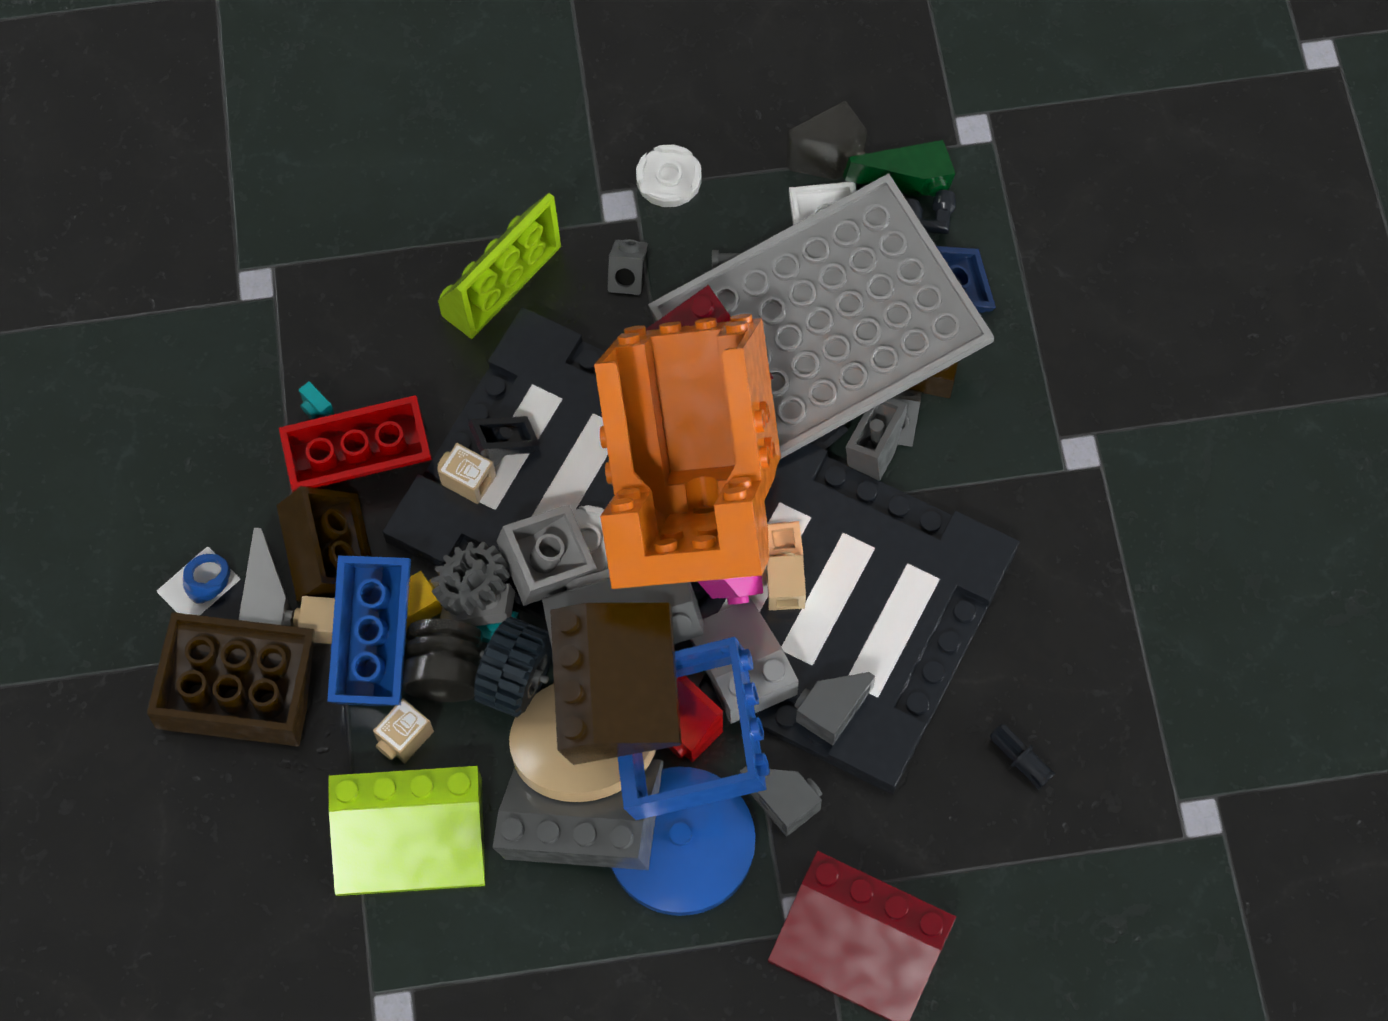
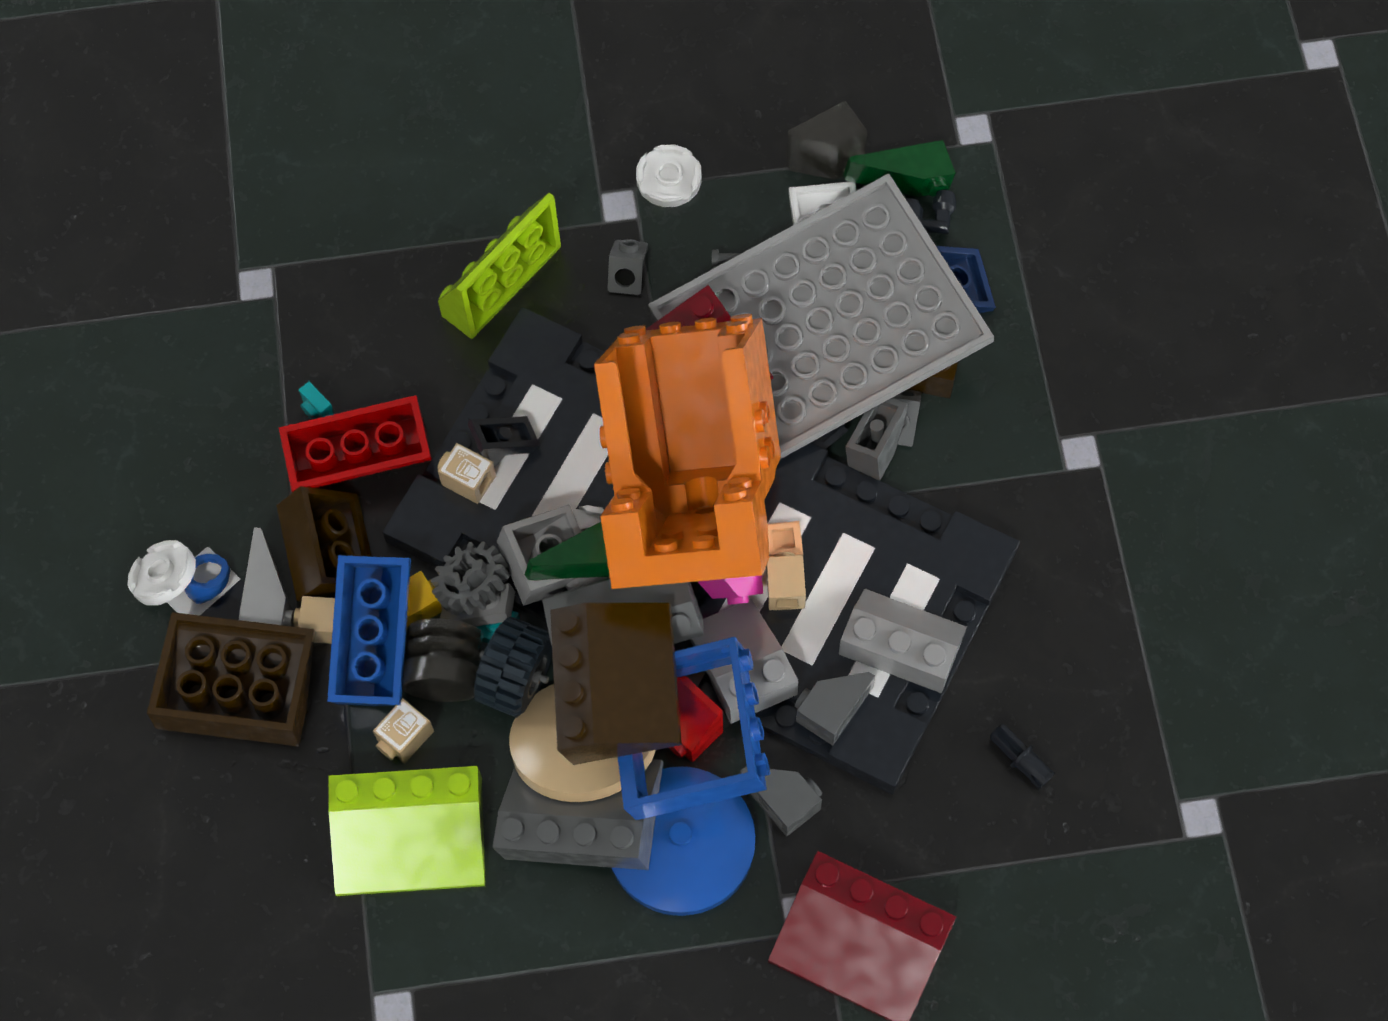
(161, 573): none -> white tile
(574, 558): none -> dark green slope
(902, 640): none -> light grey slope

